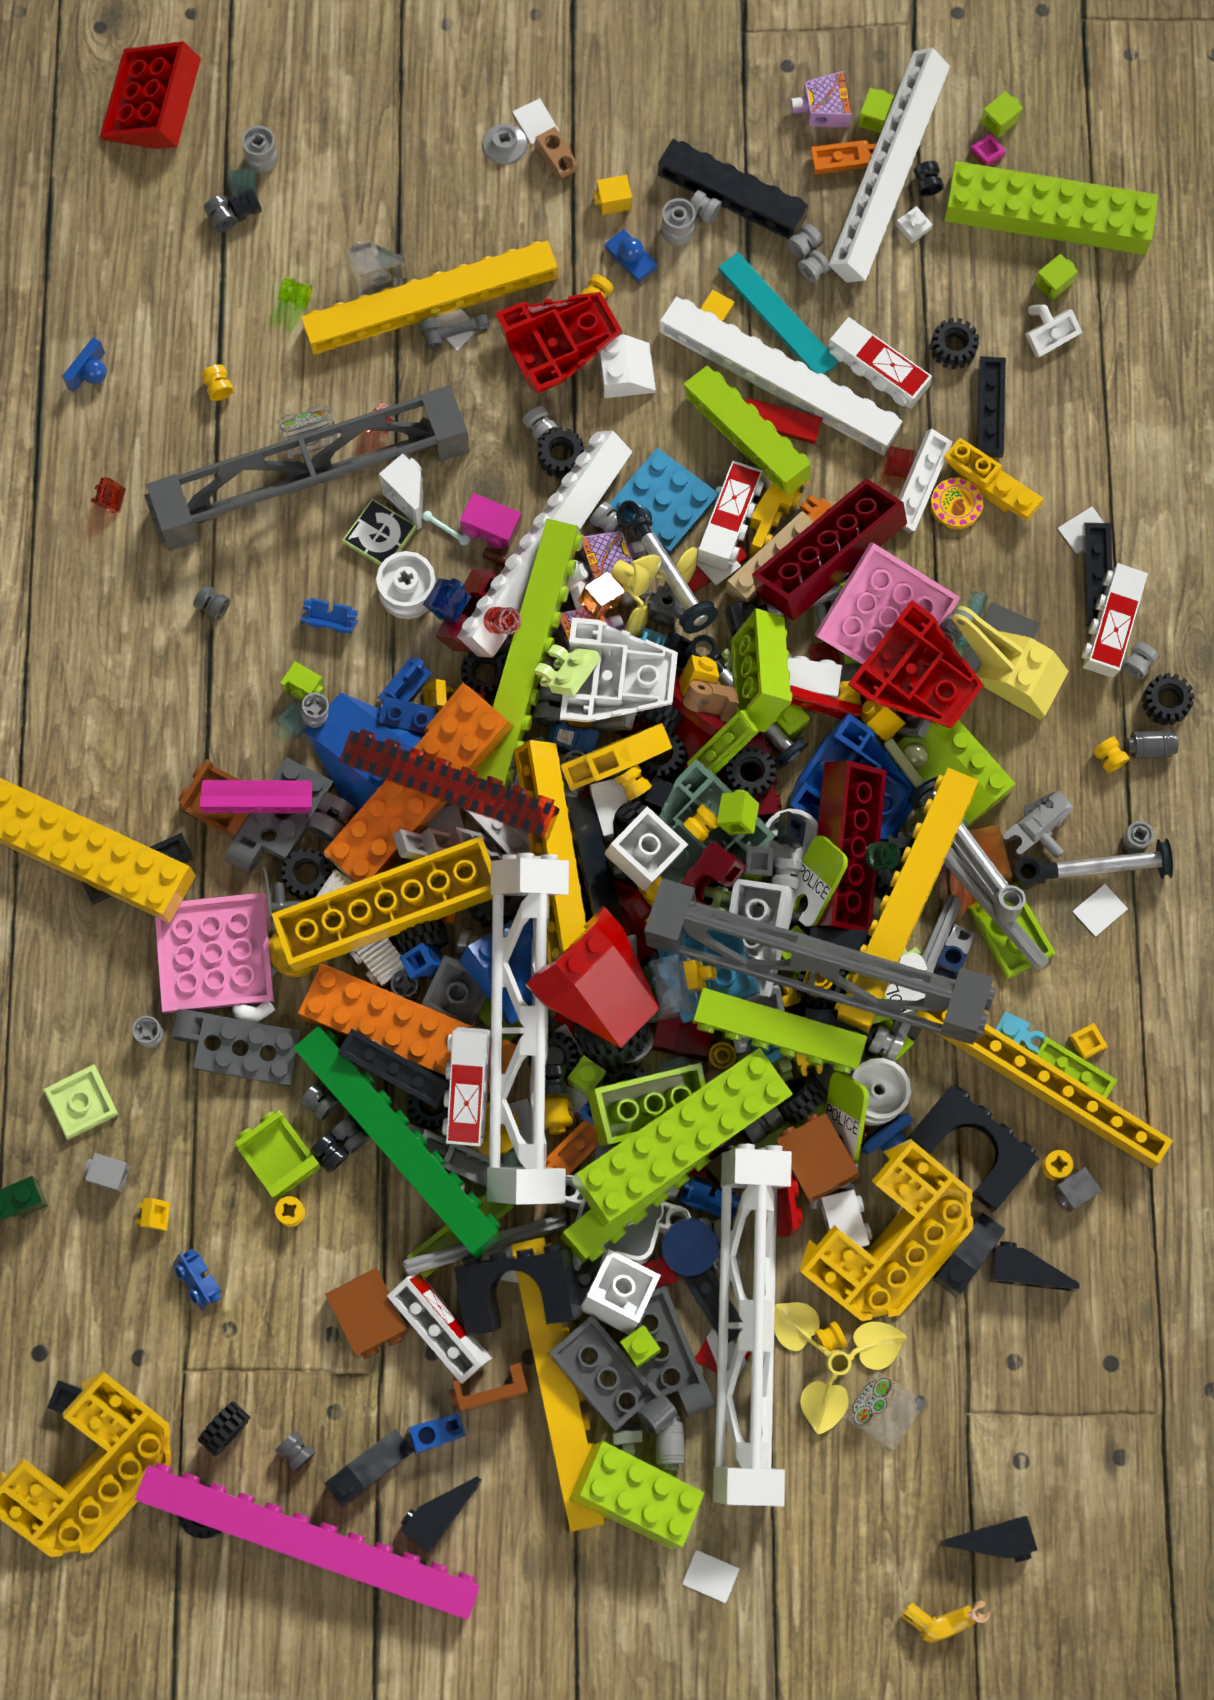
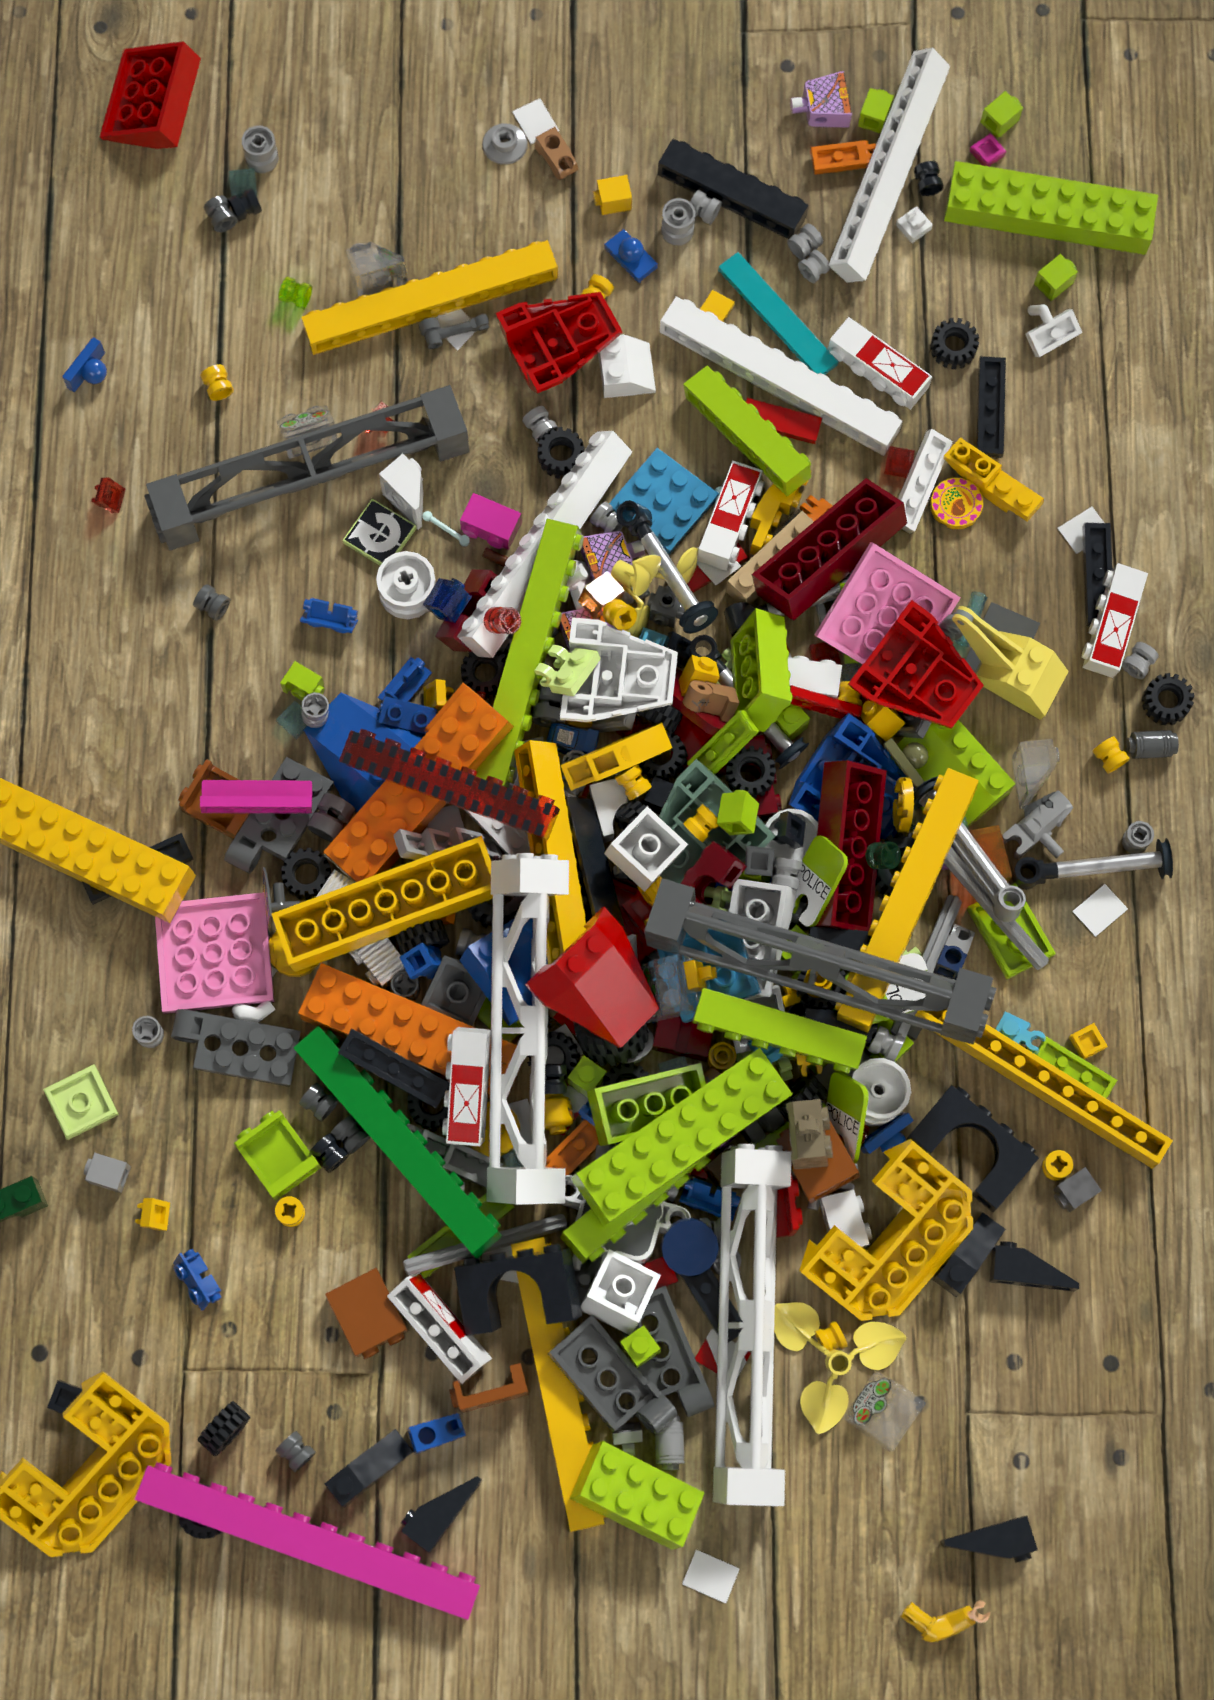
(617, 608): none -> yellow wheel
(807, 1134): none -> dark tan hinge
(904, 805): none -> yellow tile
(1032, 767): none -> clear slope

